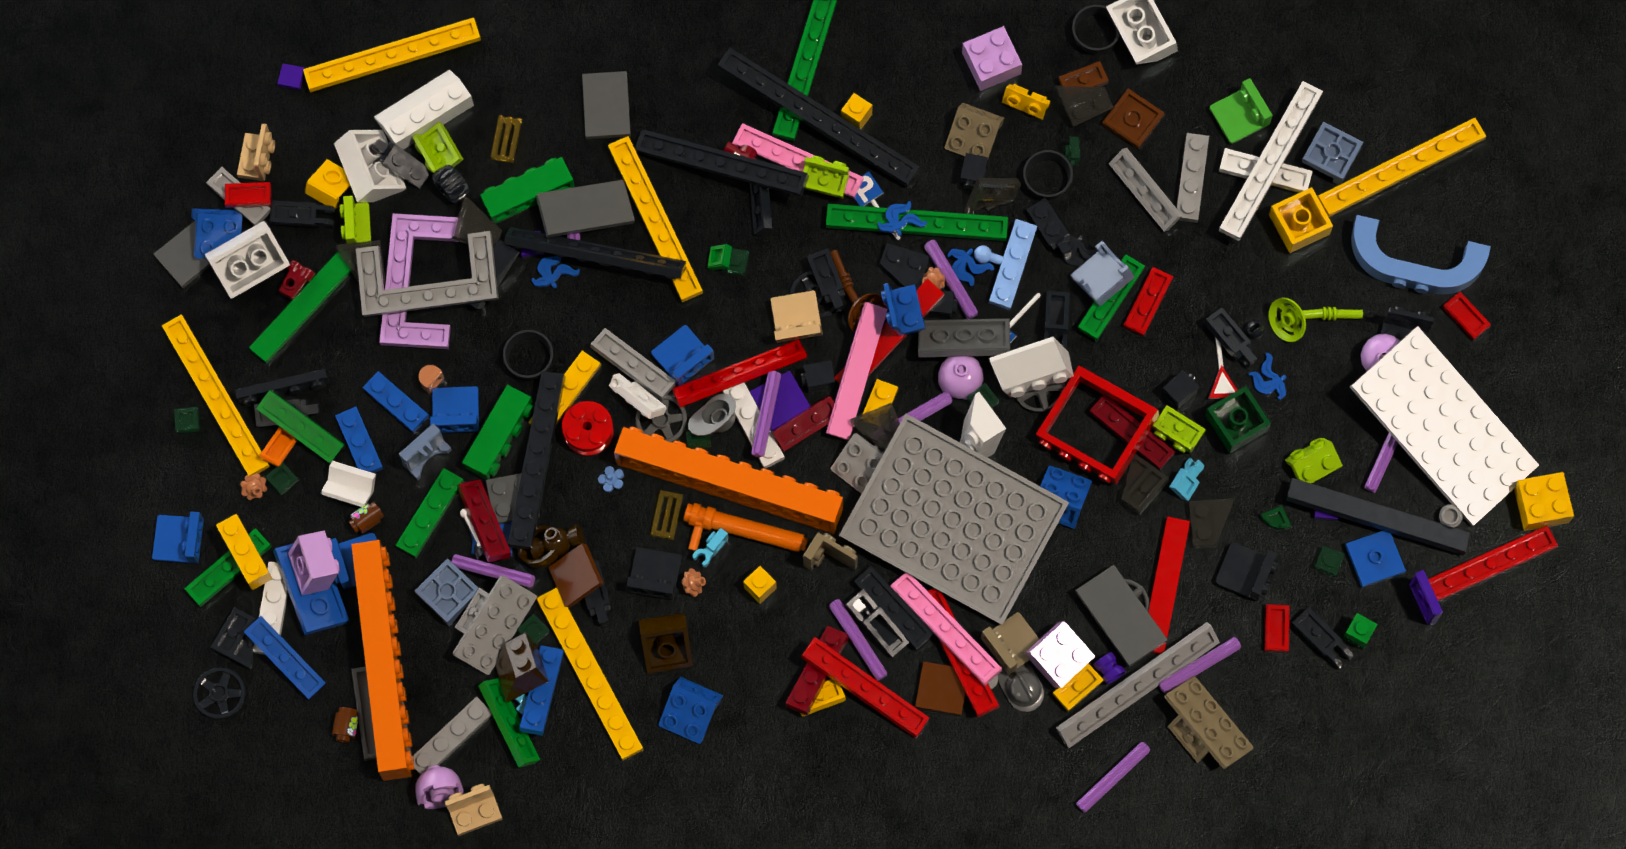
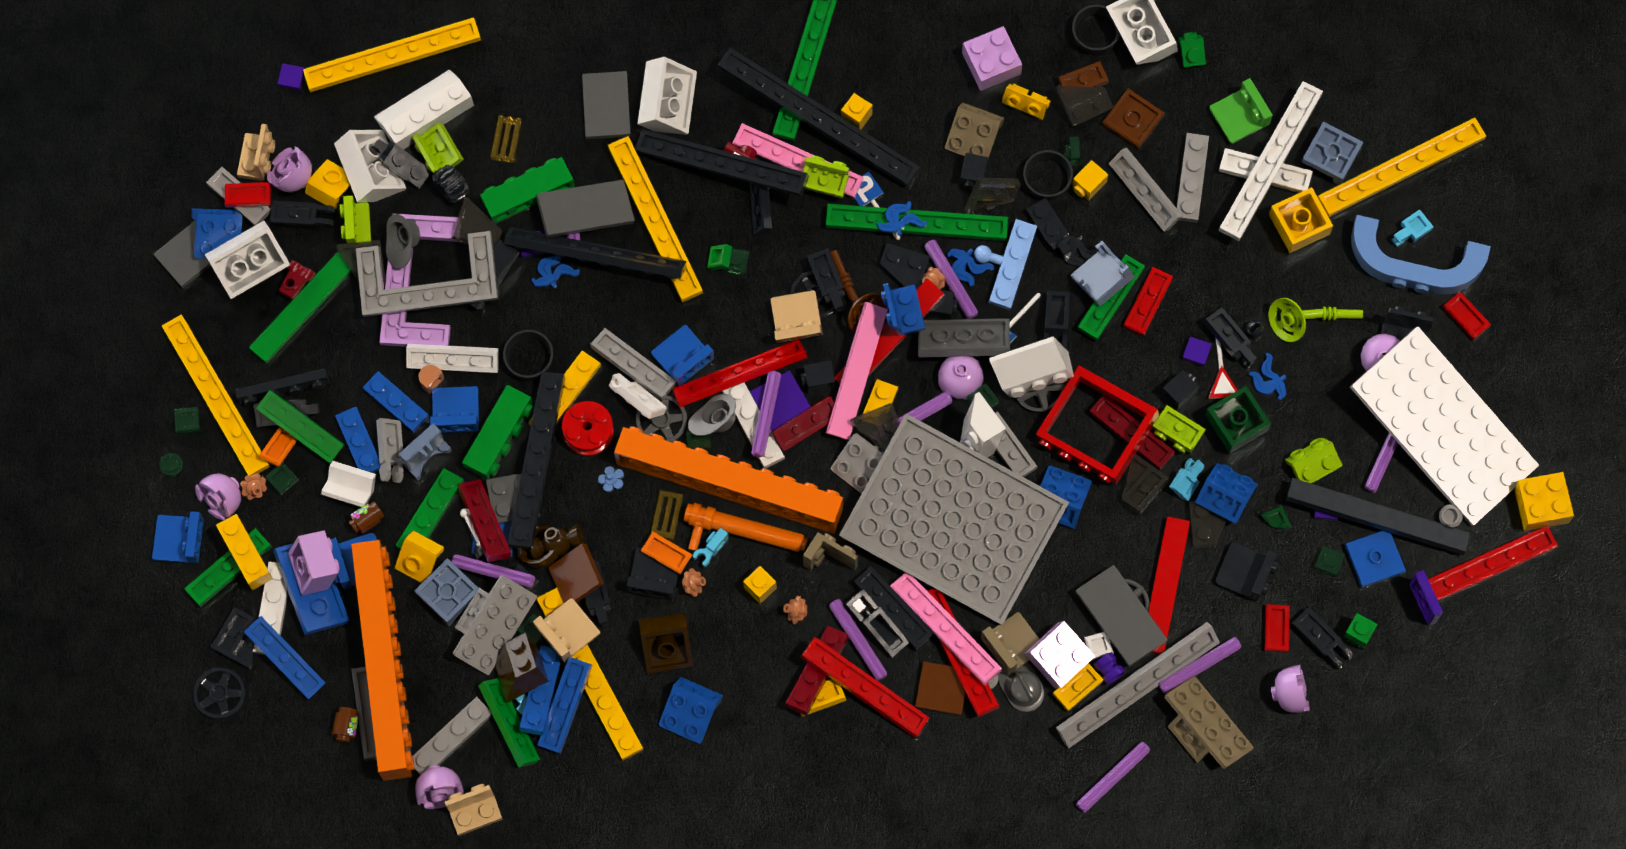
(171, 464): none -> clear green plate
(220, 494): none -> lavender cylinder
(290, 170): none -> lavender cylinder
(390, 446): none -> light grey hinge
(401, 239): none -> dark grey piece
(418, 556): none -> yellow piece
(452, 357): none -> white plate
(565, 704): none -> blue plate
(567, 629): none -> tan bracket
(666, 552): none -> orange tile
(667, 96): none -> white slope
(796, 609): none -> nougat plant
(1014, 453): none -> light grey plate
(1089, 180): none -> yellow brick
(1098, 645): none -> white tile
(1192, 49): none -> green bracket
(1197, 351): none -> dark purple tile
(1226, 492): none -> blue bracket
(1291, 690): none -> lavender cylinder
(1414, 226): none -> medium azure plate

